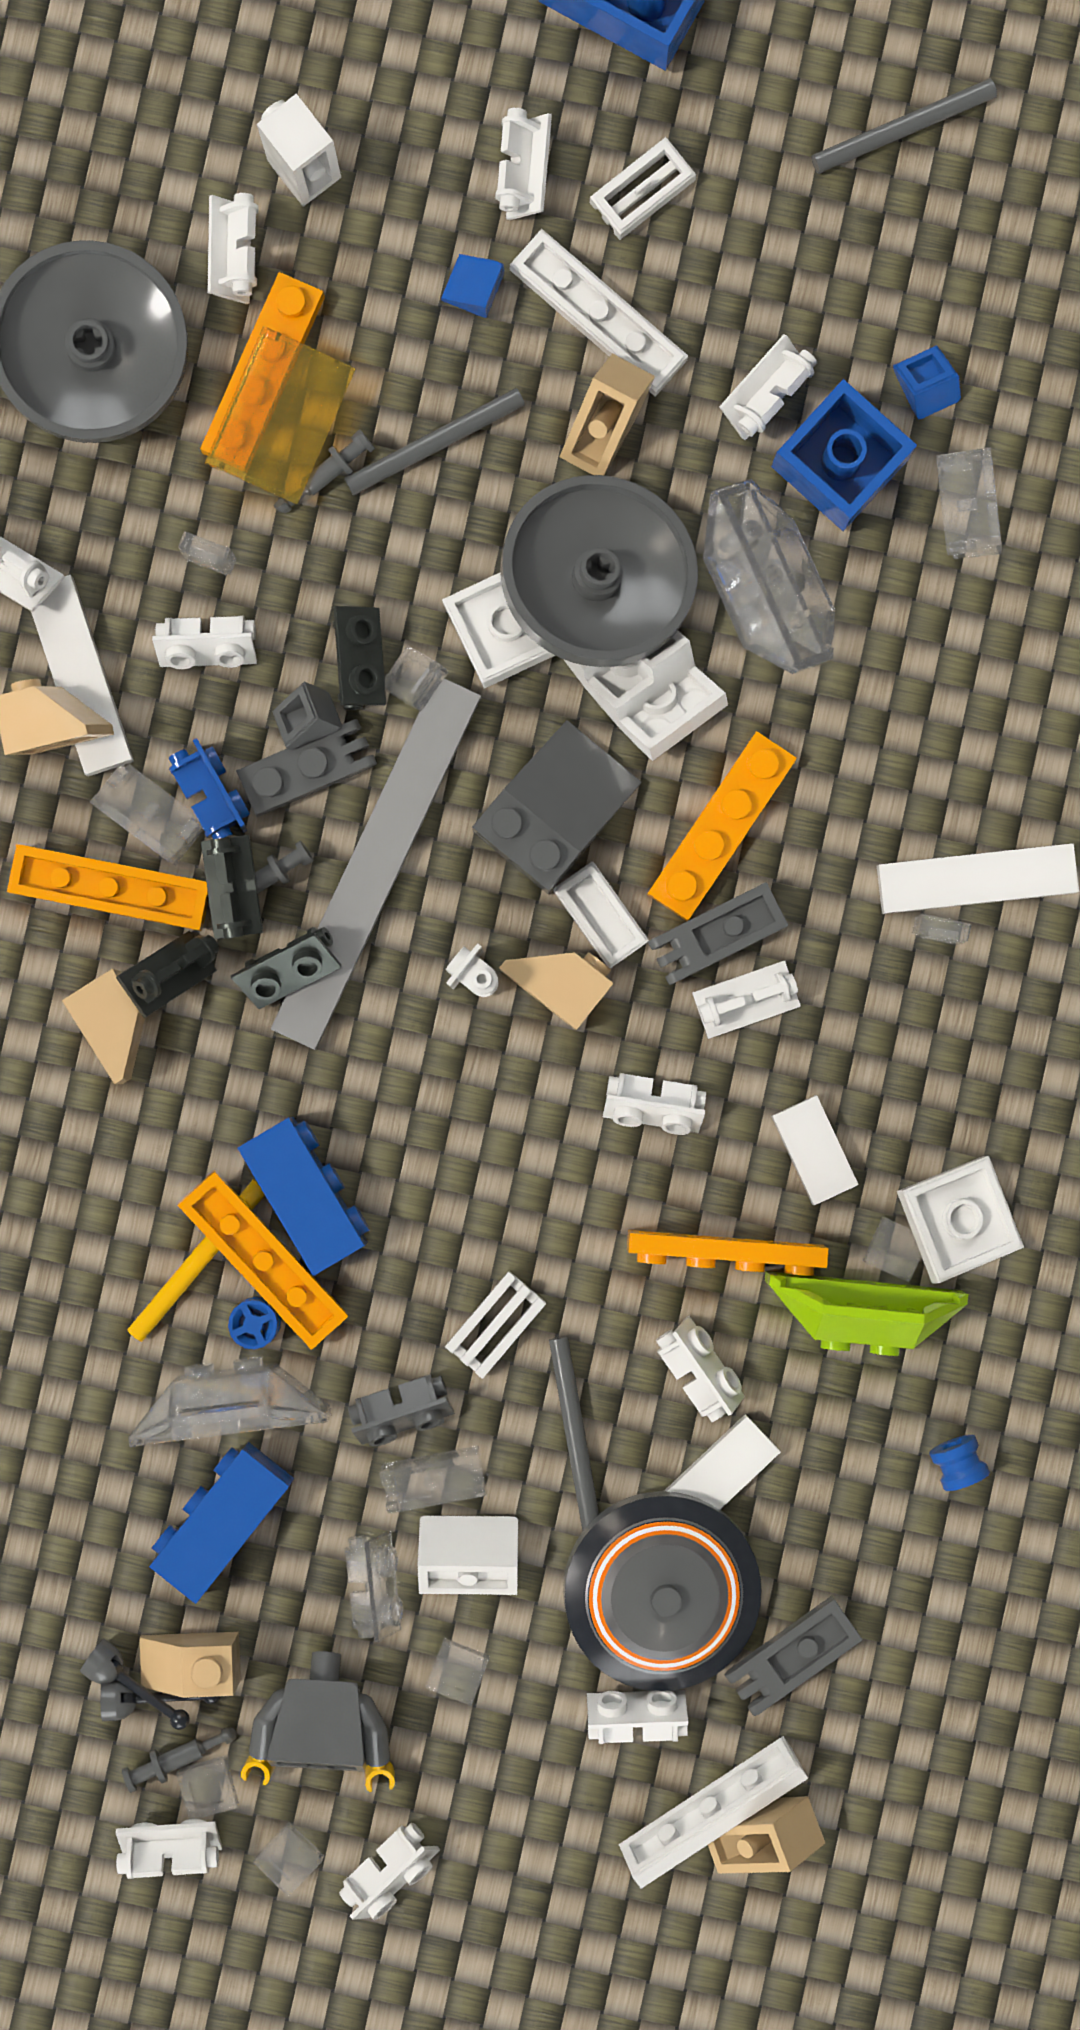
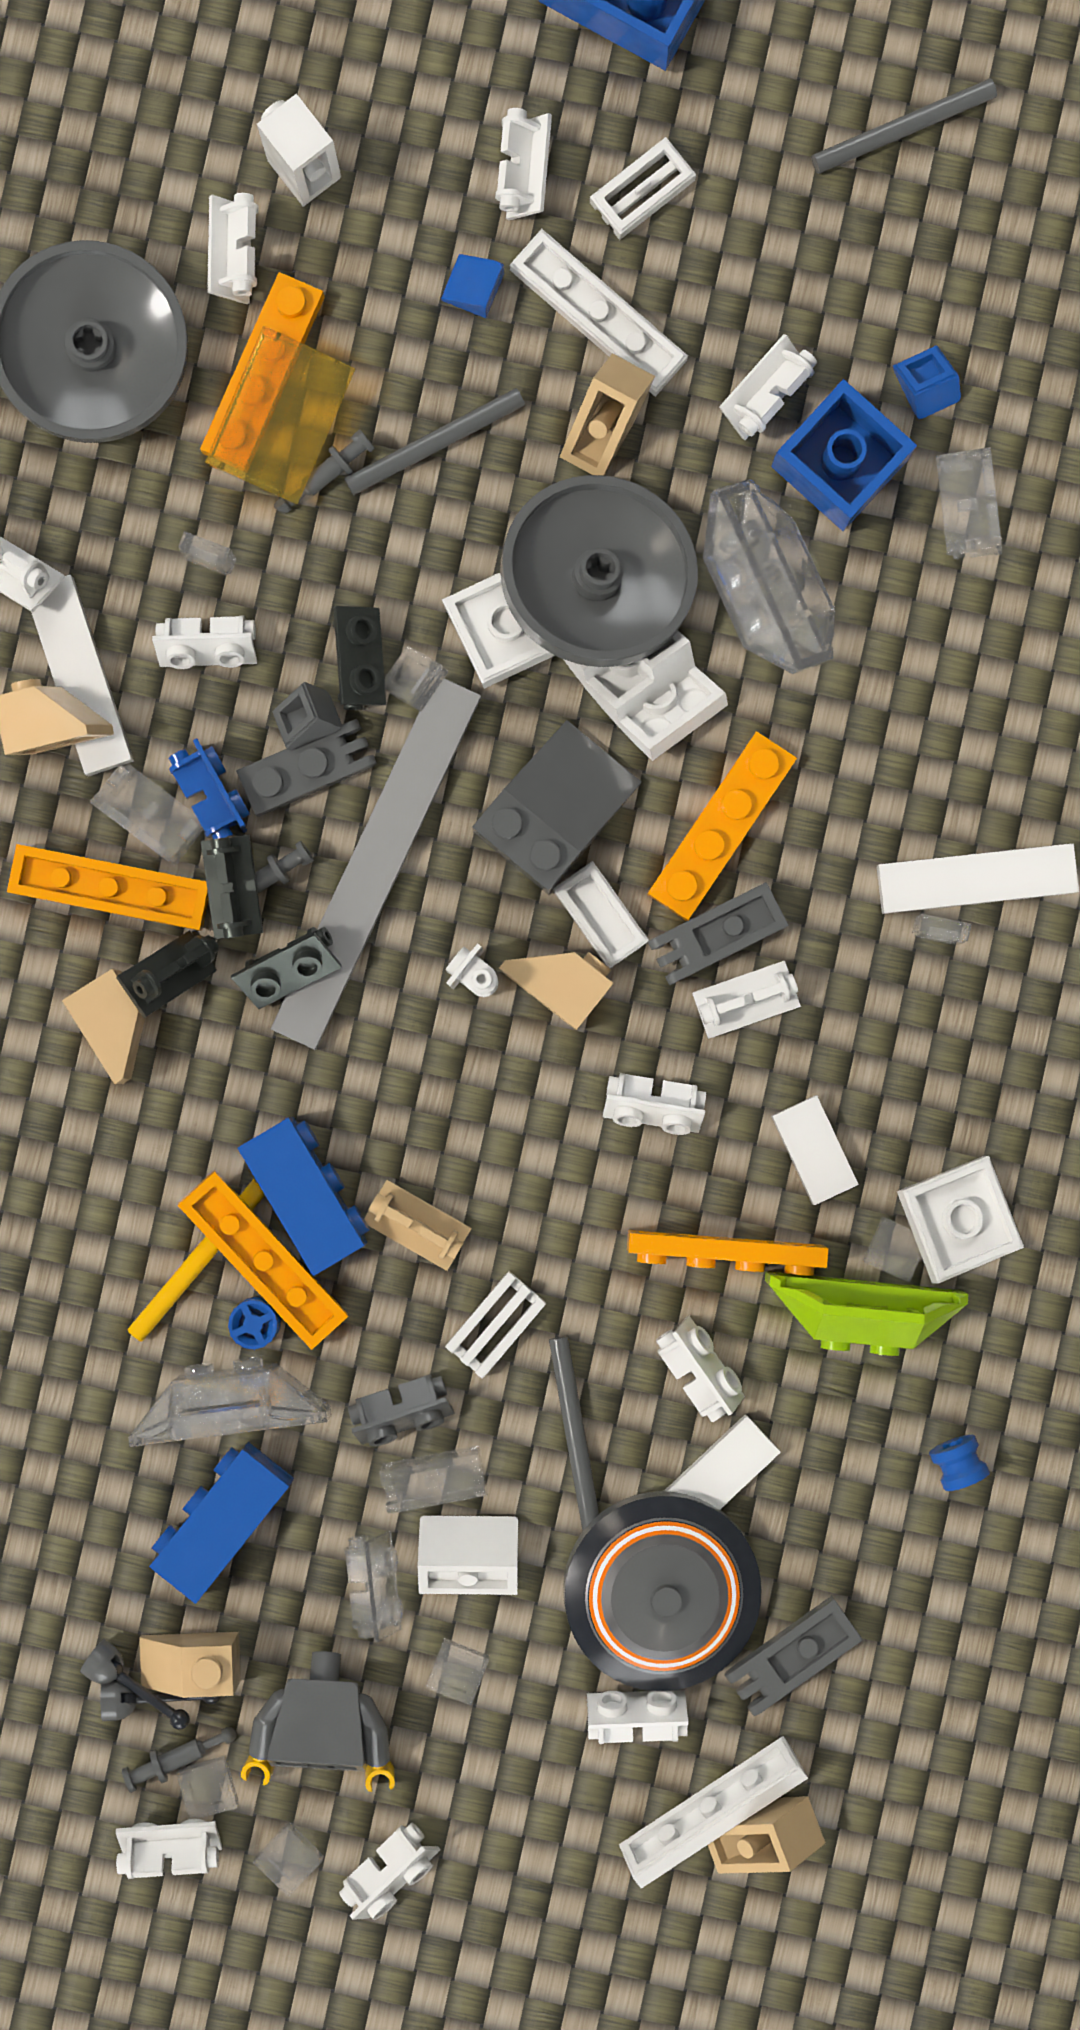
(417, 1225): none -> tan hinge

